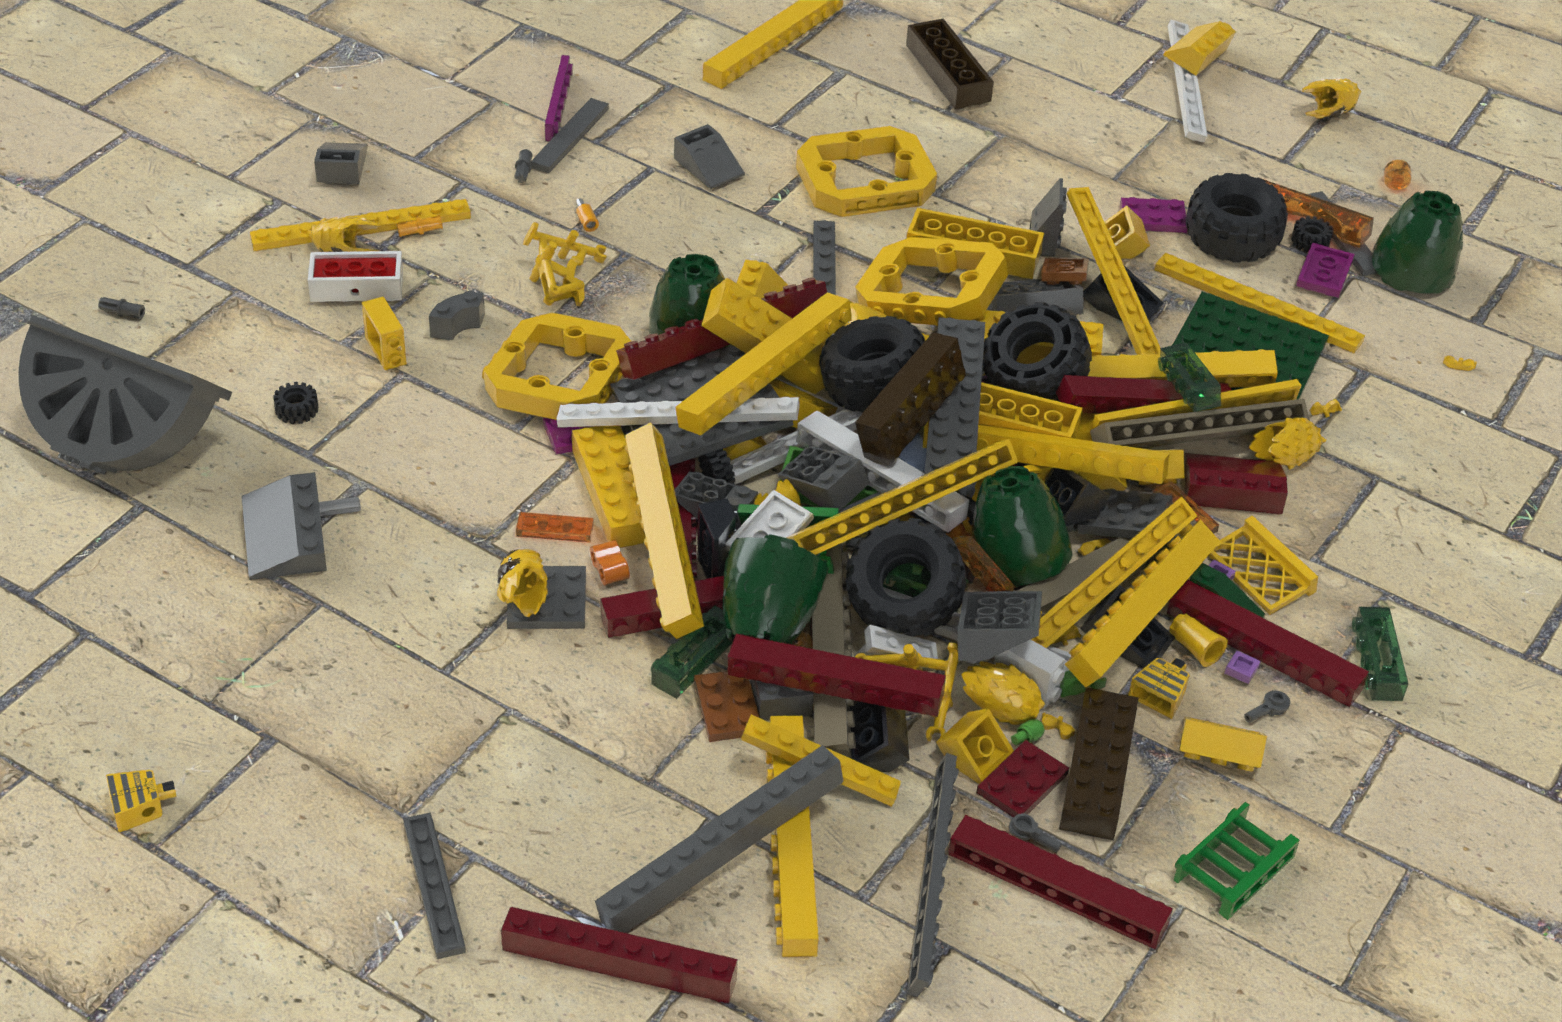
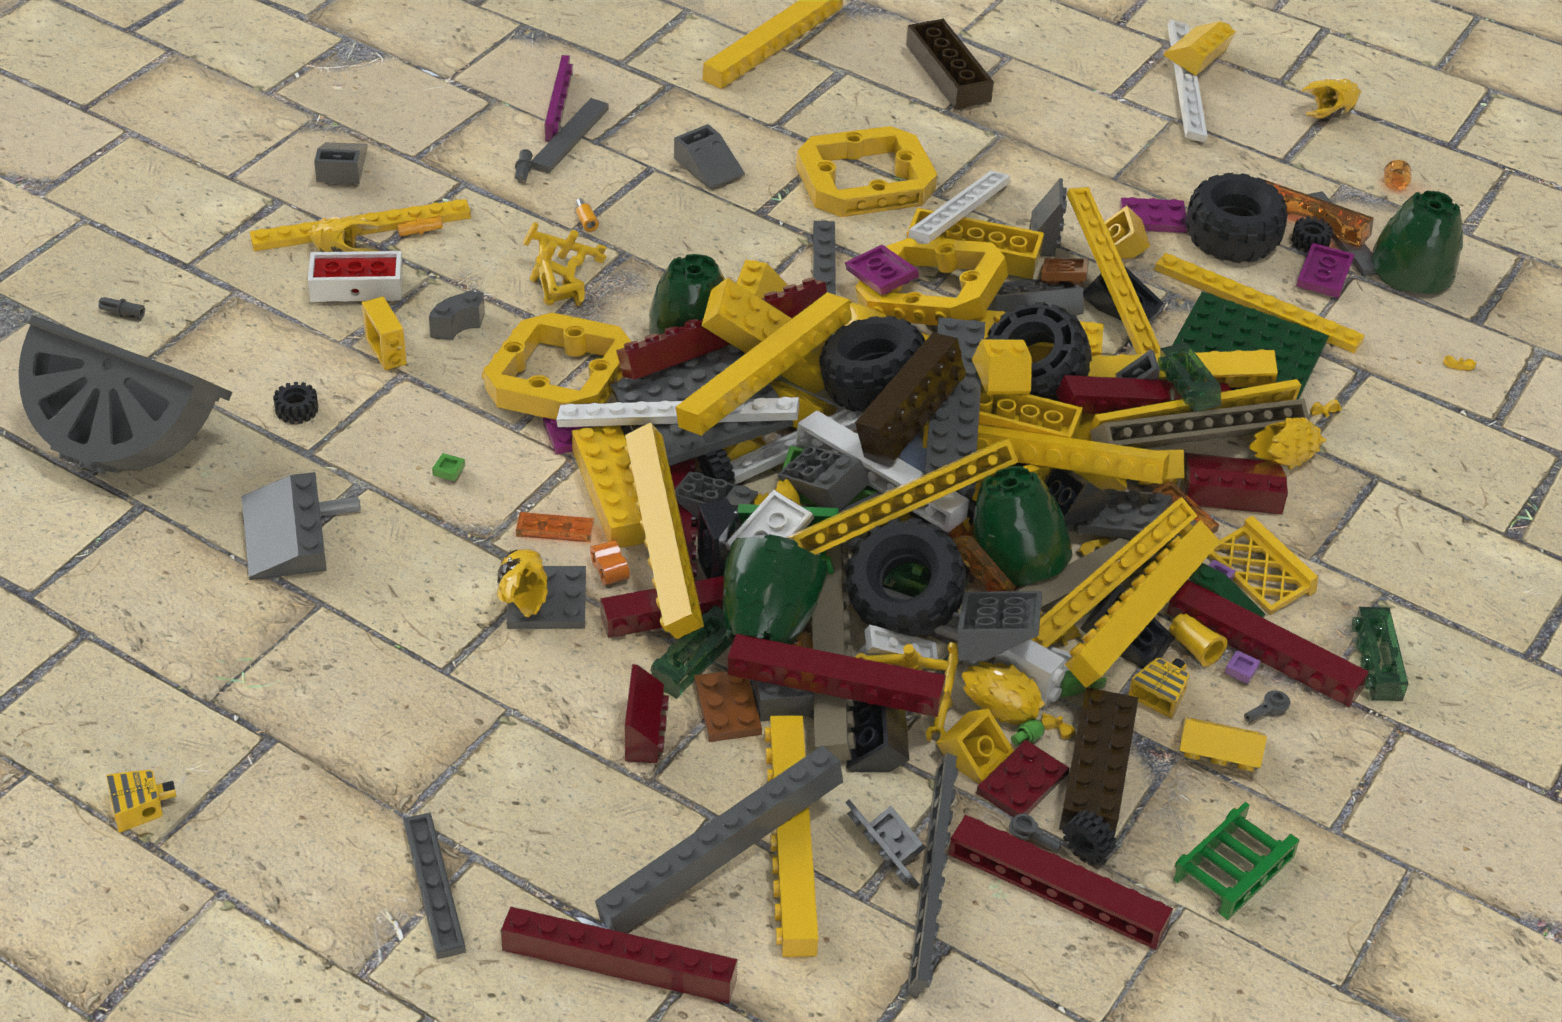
(448, 467): none -> bright green plate
(645, 717): none -> dark red slope
(794, 748): yellow plate -> none
(881, 269): none -> magenta plate
(894, 836): none -> bracket
(958, 207): none -> white plate
(1003, 366): none -> yellow slope
(1089, 837): none -> black tyre
(1142, 368): none -> dark grey slope

